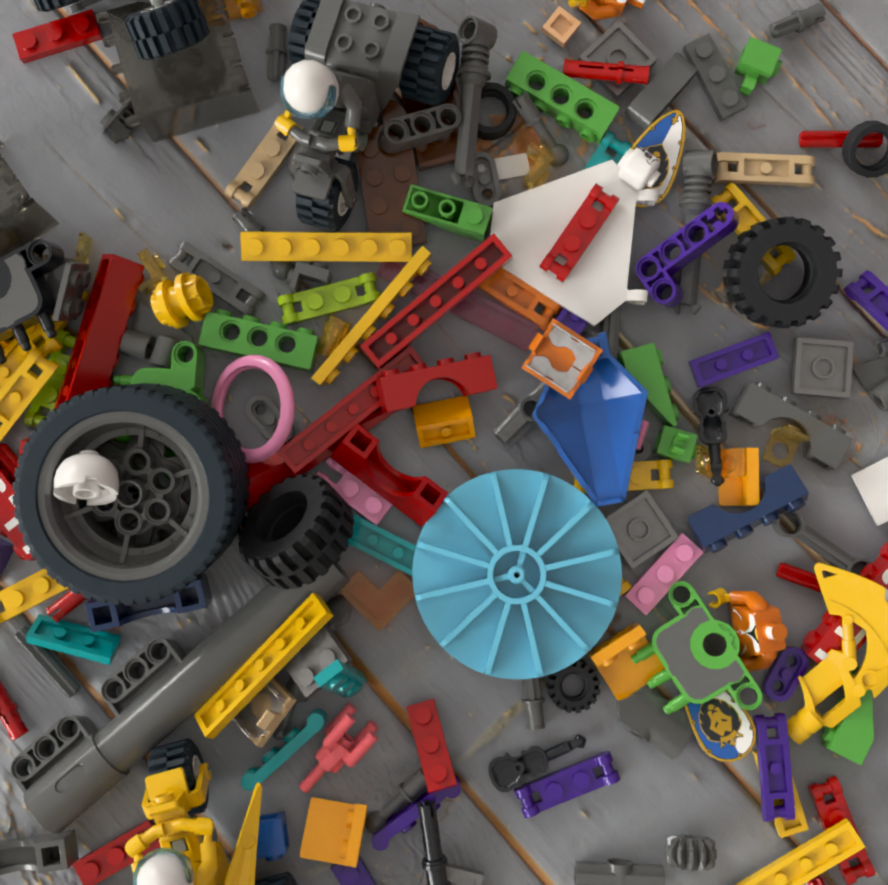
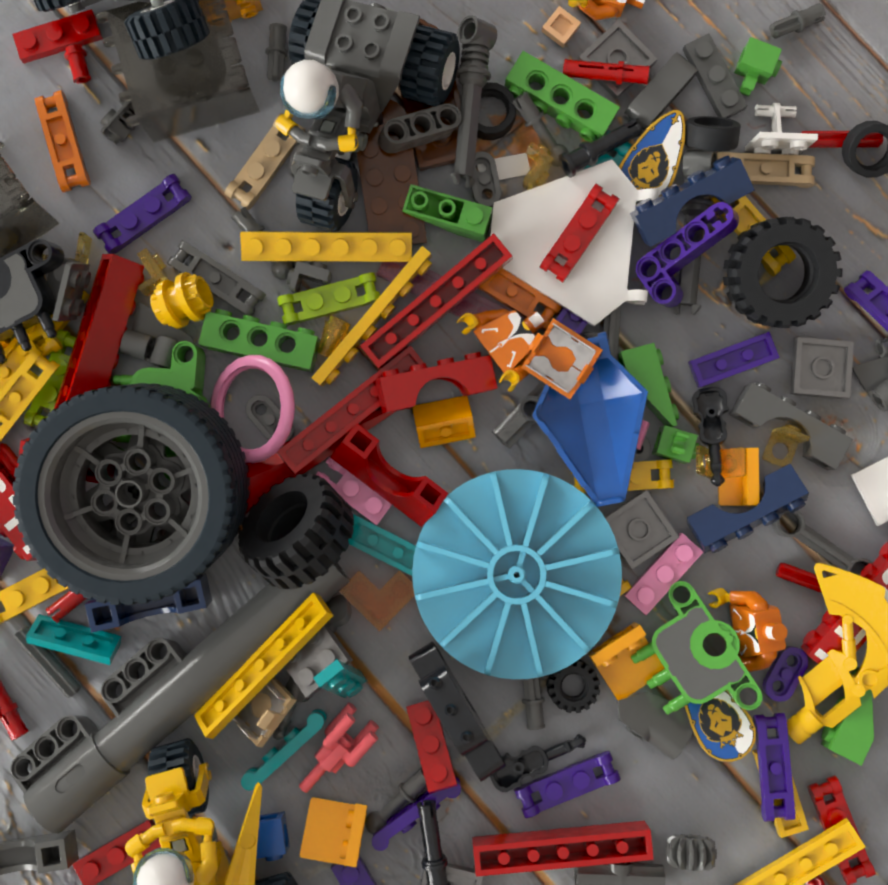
(62, 141): none -> orange plate
(76, 56): none -> red pin
(86, 478): white cylinder -> none
(142, 214): none -> dark purple plate
(456, 712): none -> black piece
(505, 339): none -> orange torso
(562, 848): none -> red brick
(590, 152): none -> black pin
(639, 168): white head -> none
(658, 218): none -> dark blue arch
(712, 133): none -> black tyre
(776, 140): none -> white plate

